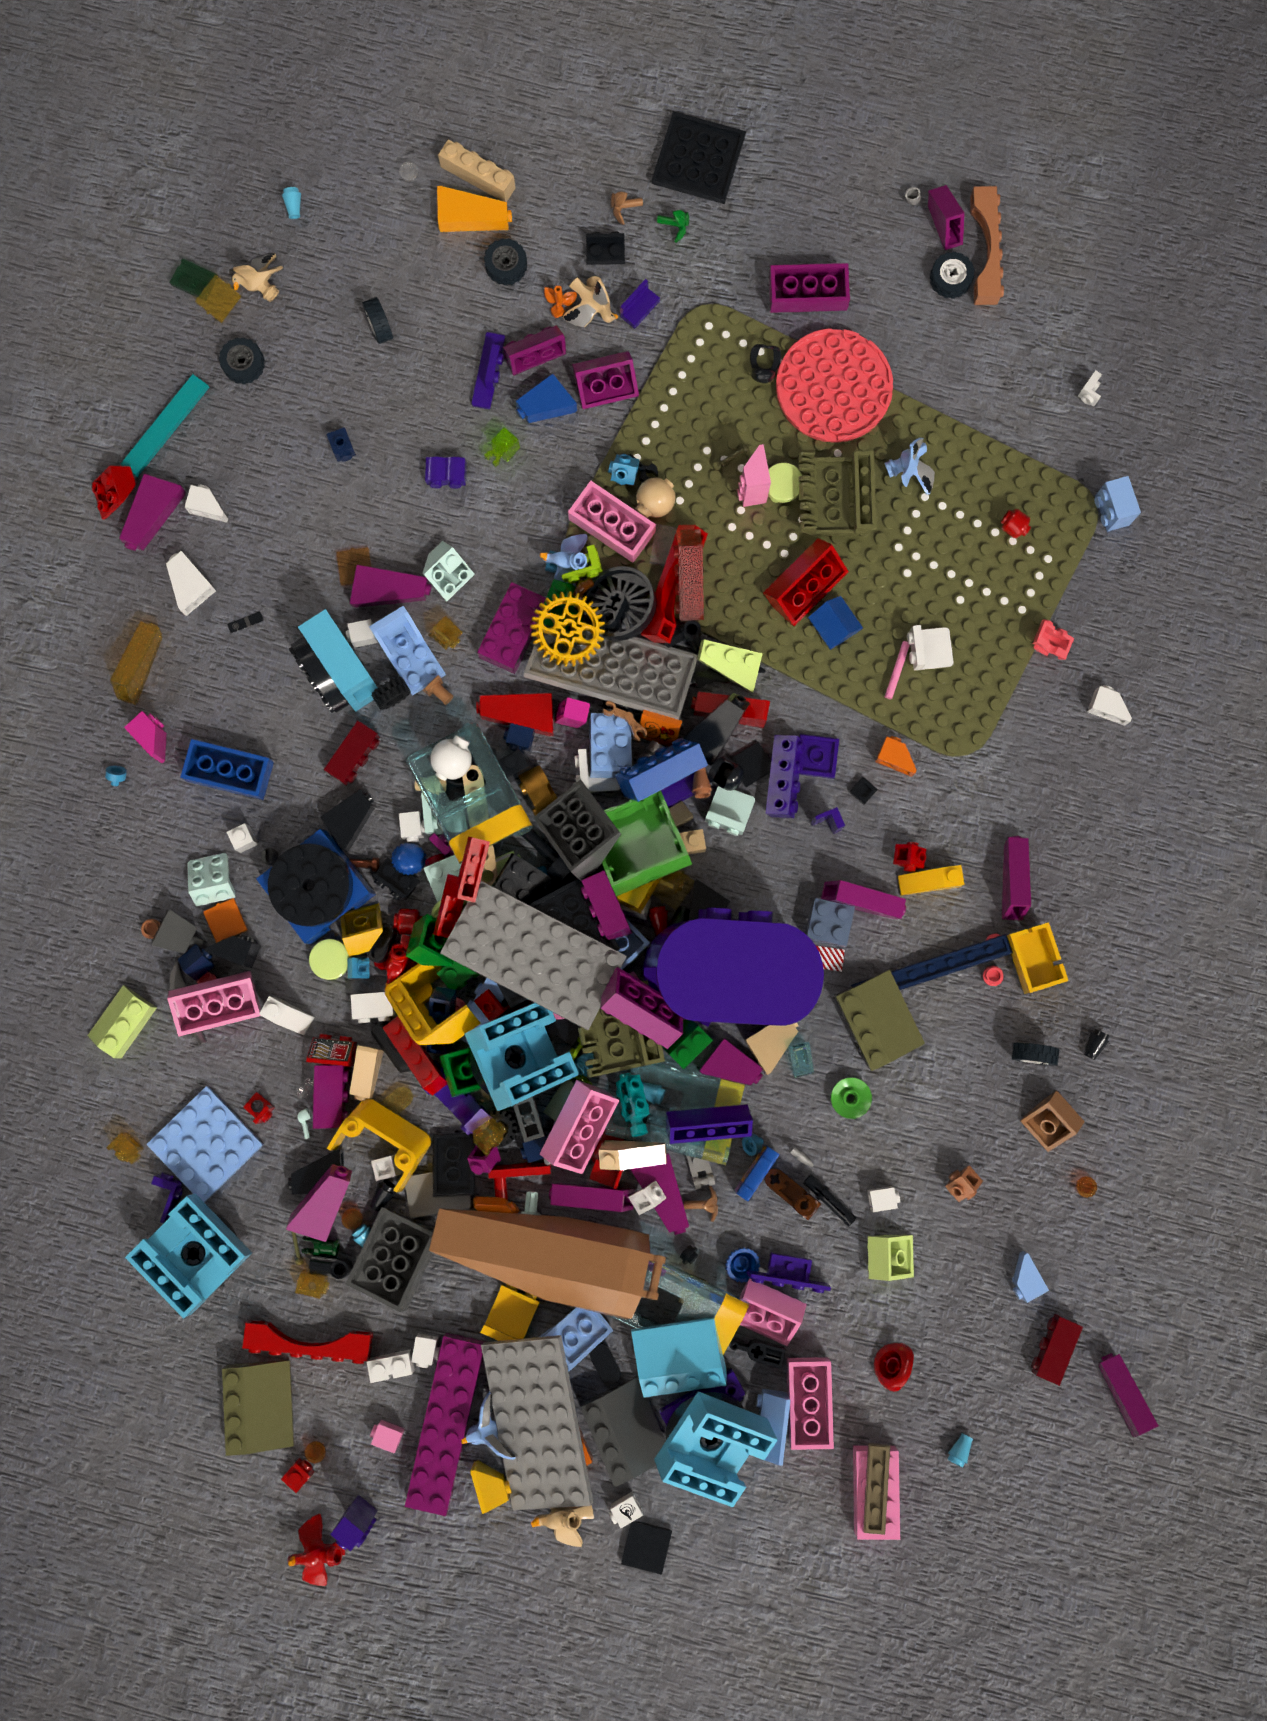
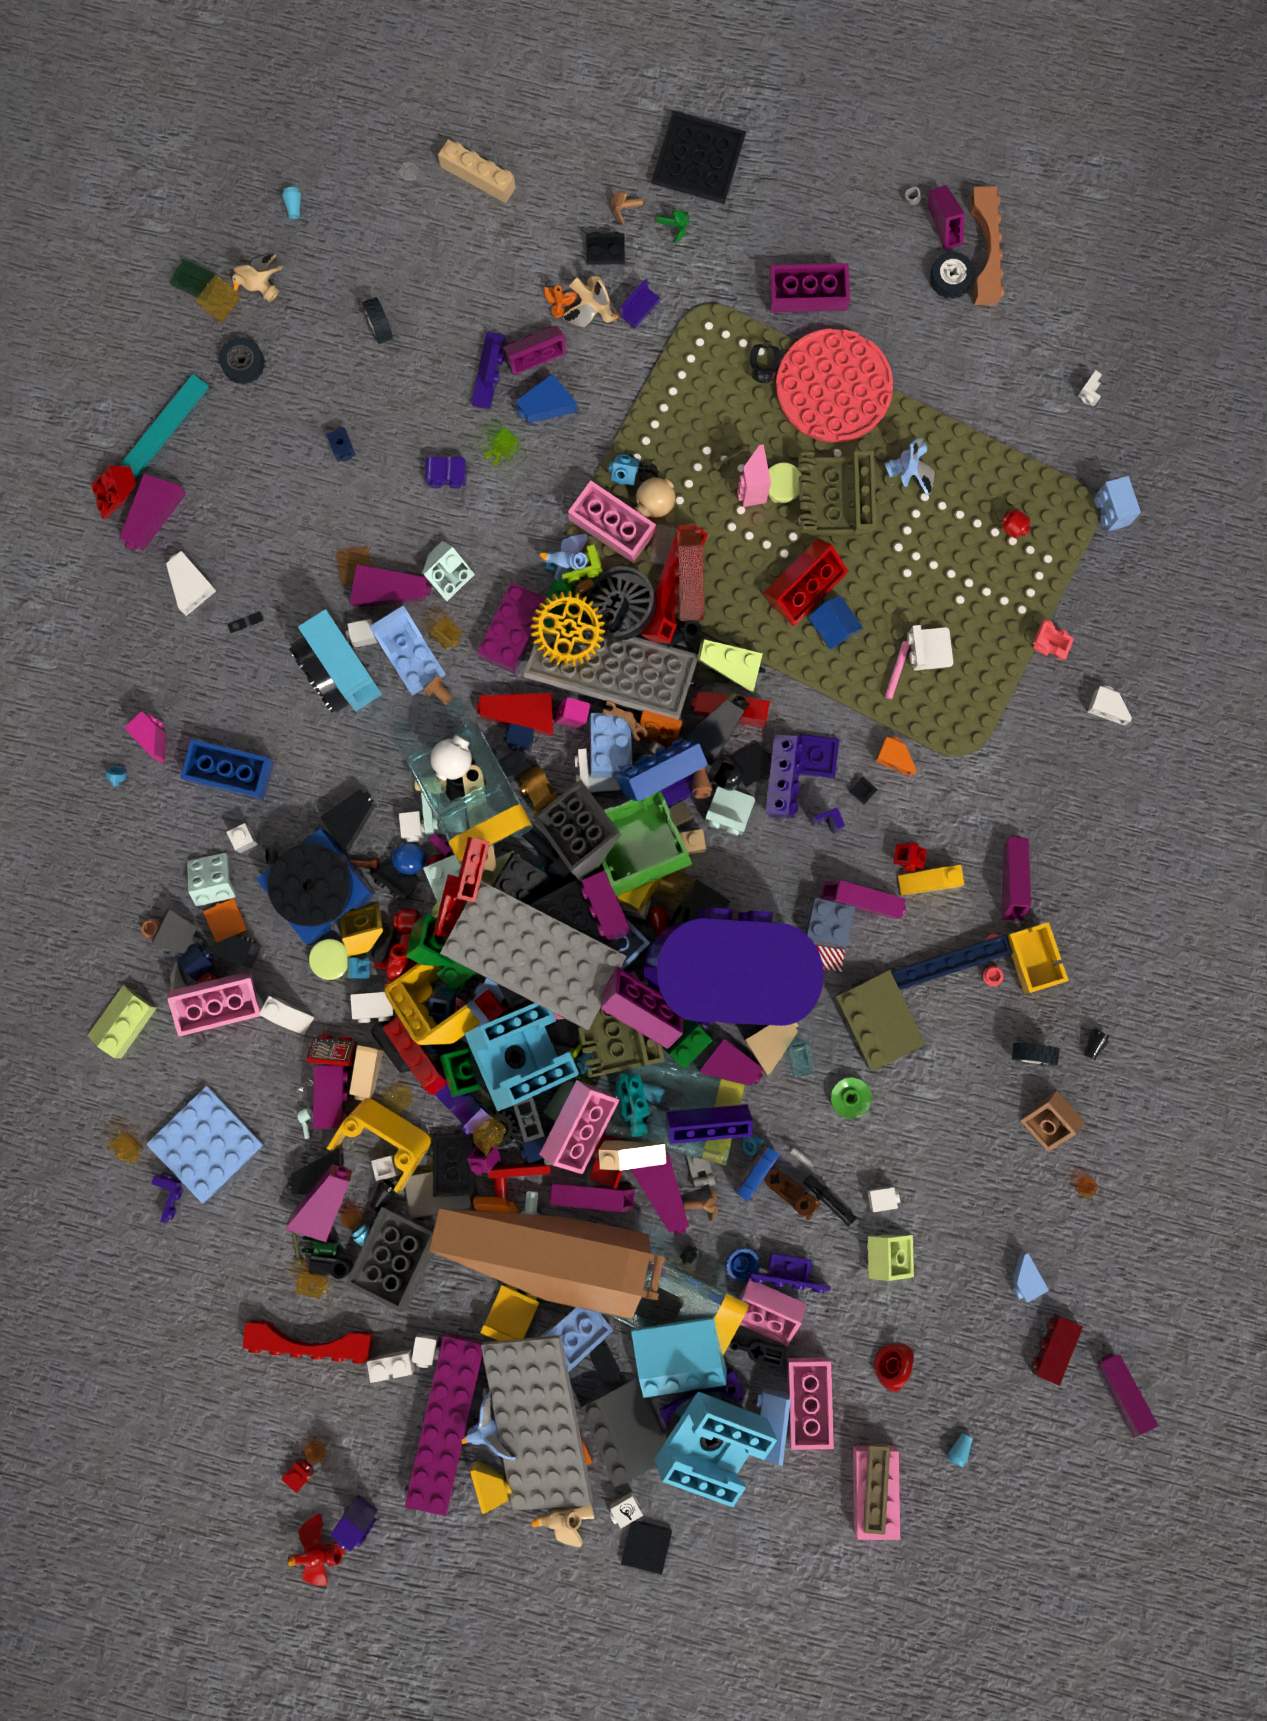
(136, 663): clear yellow slope -> none
(168, 1257): medium azure piece -> none
(204, 504): white slope -> none
(257, 1407): olive slope -> none
(265, 1114): red bracket -> none
(352, 753): dark red brick -> none
(386, 1436): bright pink brick -> none
(391, 693): black tyre -> none
(470, 212): light orange slope -> none
(497, 254): black wheel -> none
(605, 380): magenta slope -> none
(647, 1198): white bracket -> none
(963, 1183): nougat brick -> none

